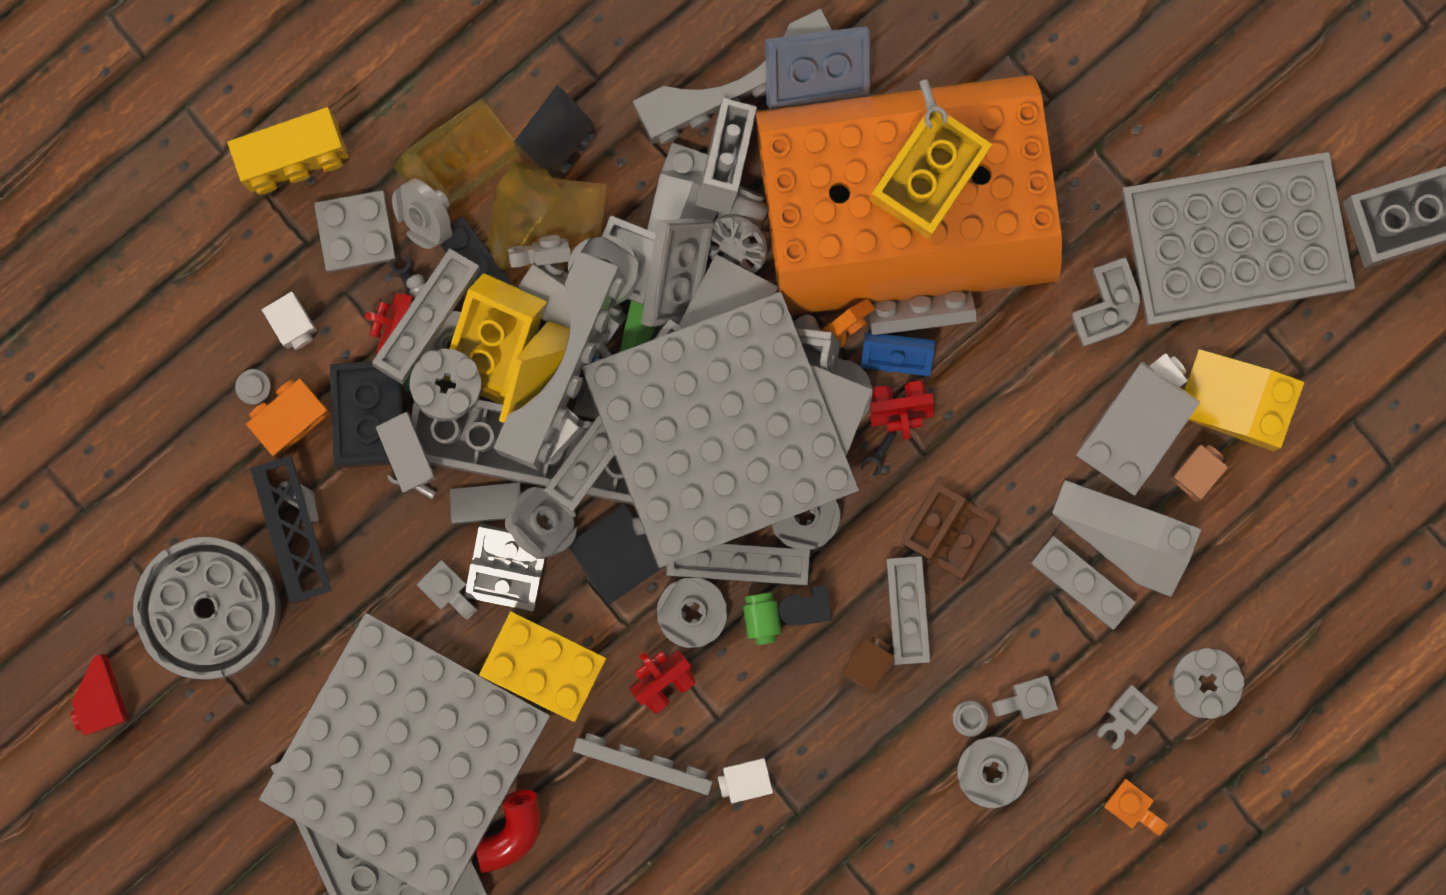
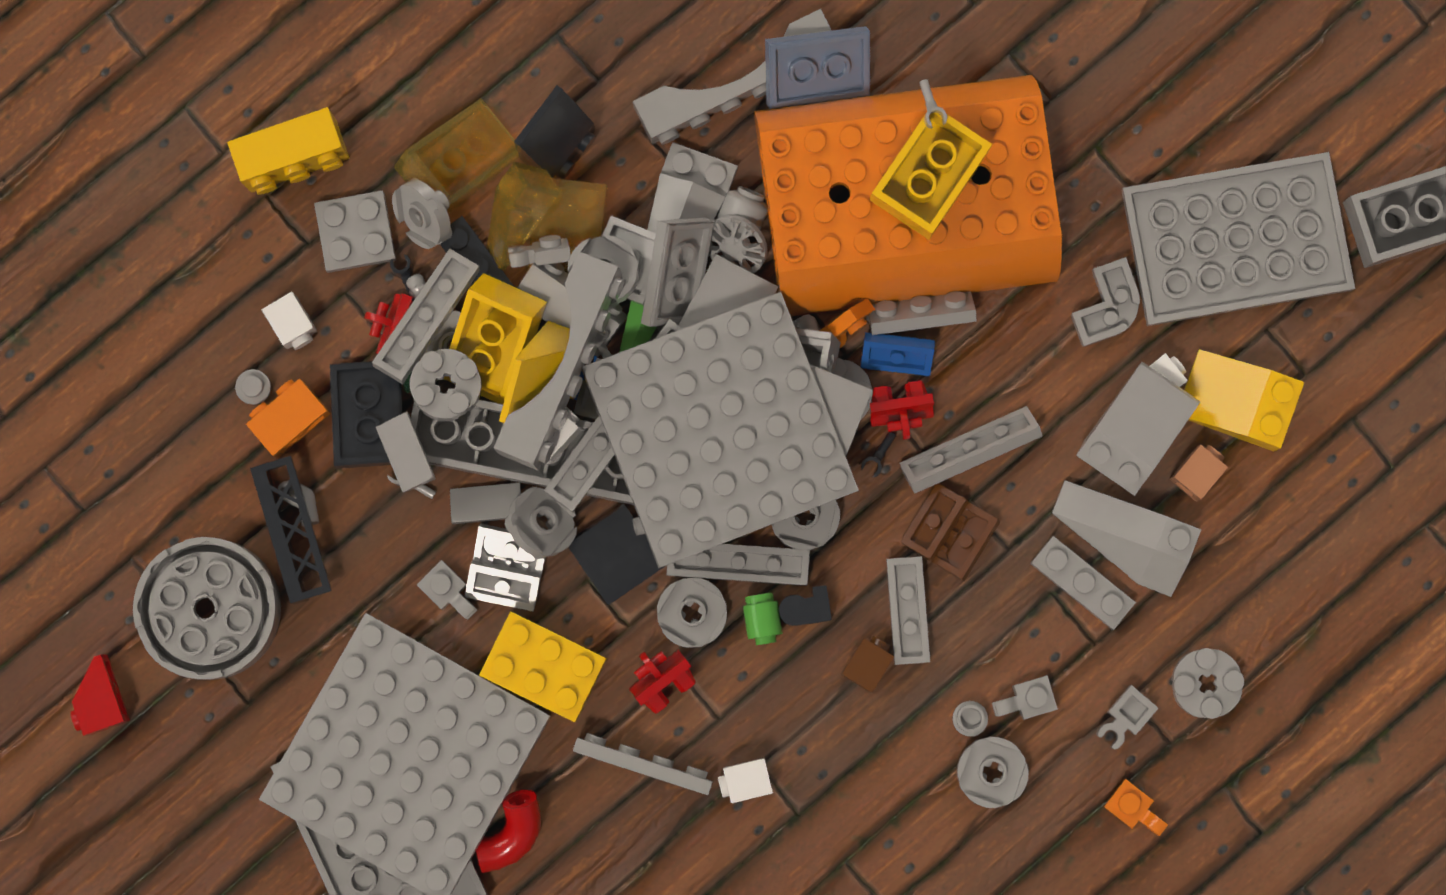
(726, 156): light grey brick -> none
(970, 449): none -> light grey plate

